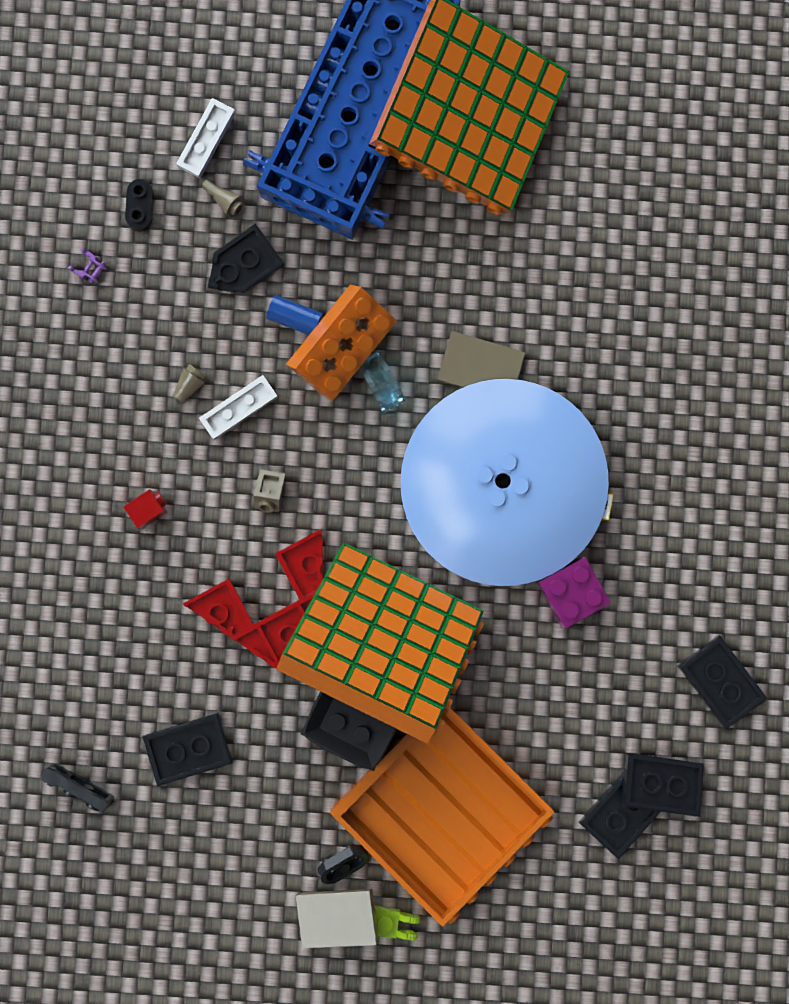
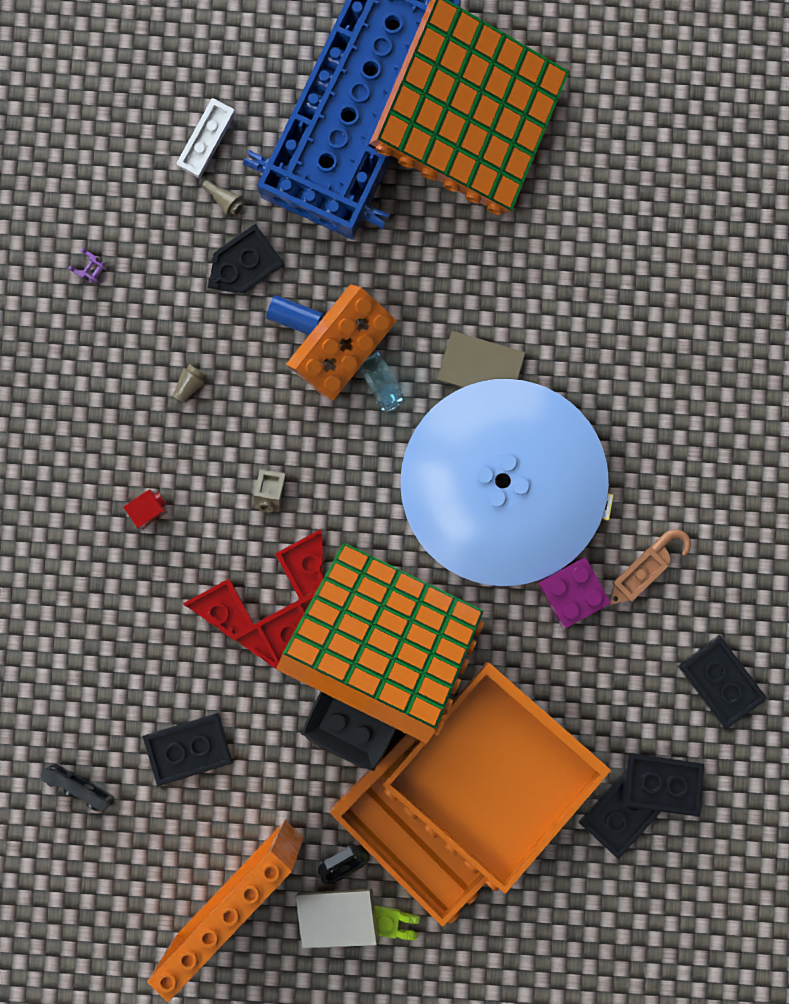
(139, 204): black plate -> none
(226, 911): none -> orange panel
(238, 407): white plate -> none
(496, 779): none -> orange panel
(647, 567): none -> nougat plate

